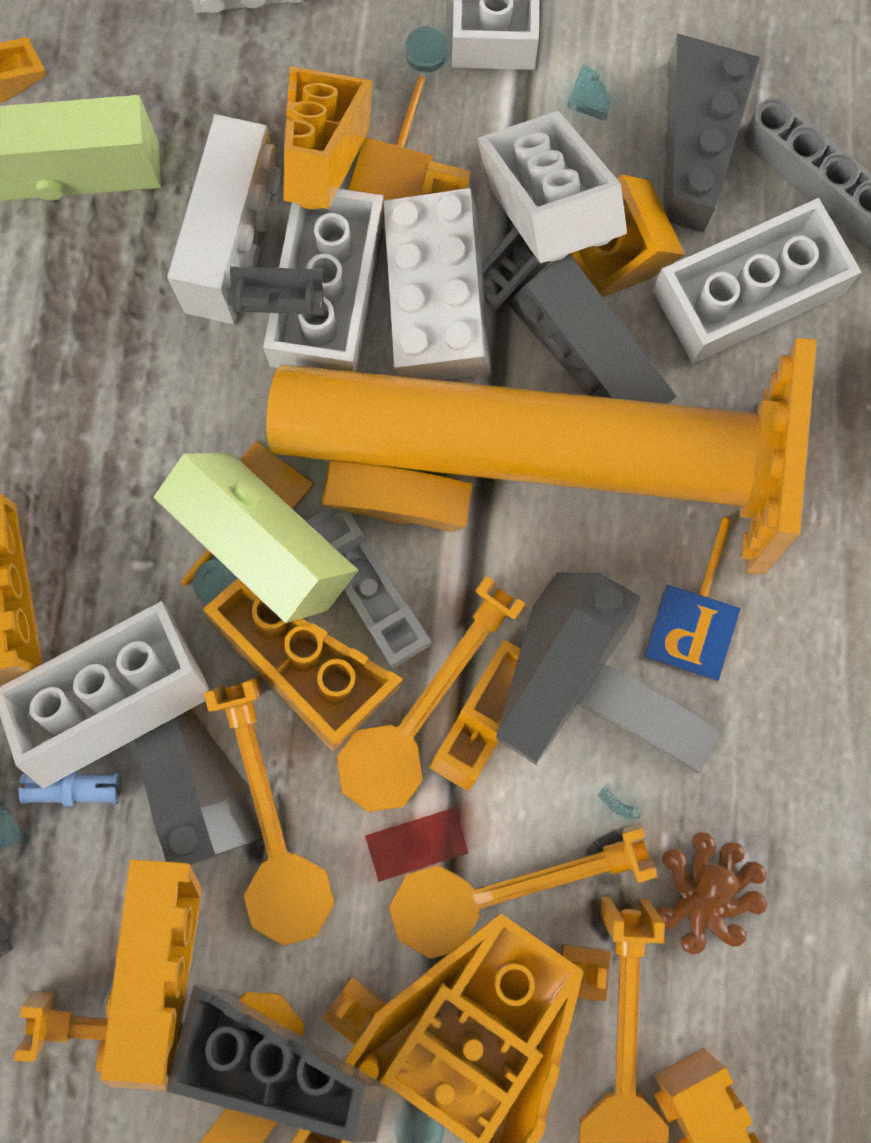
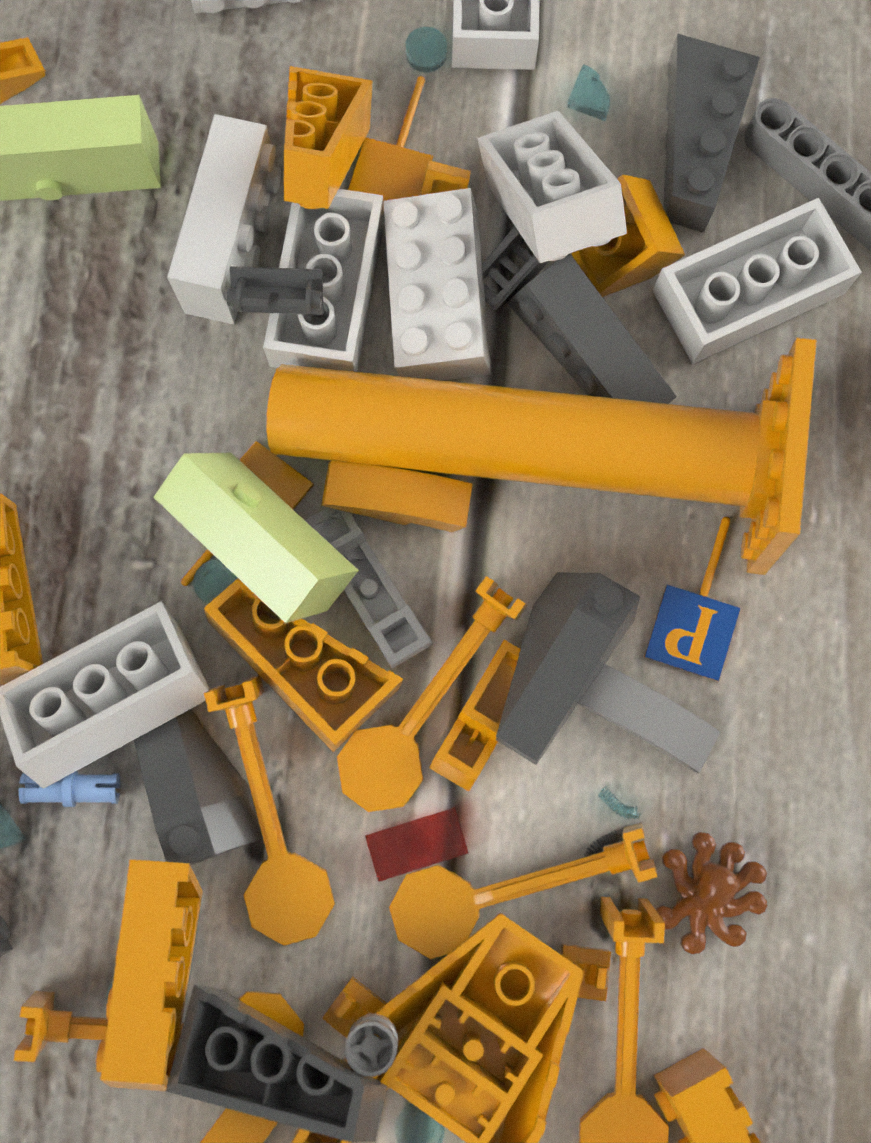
(372, 1054): none -> light grey wheel

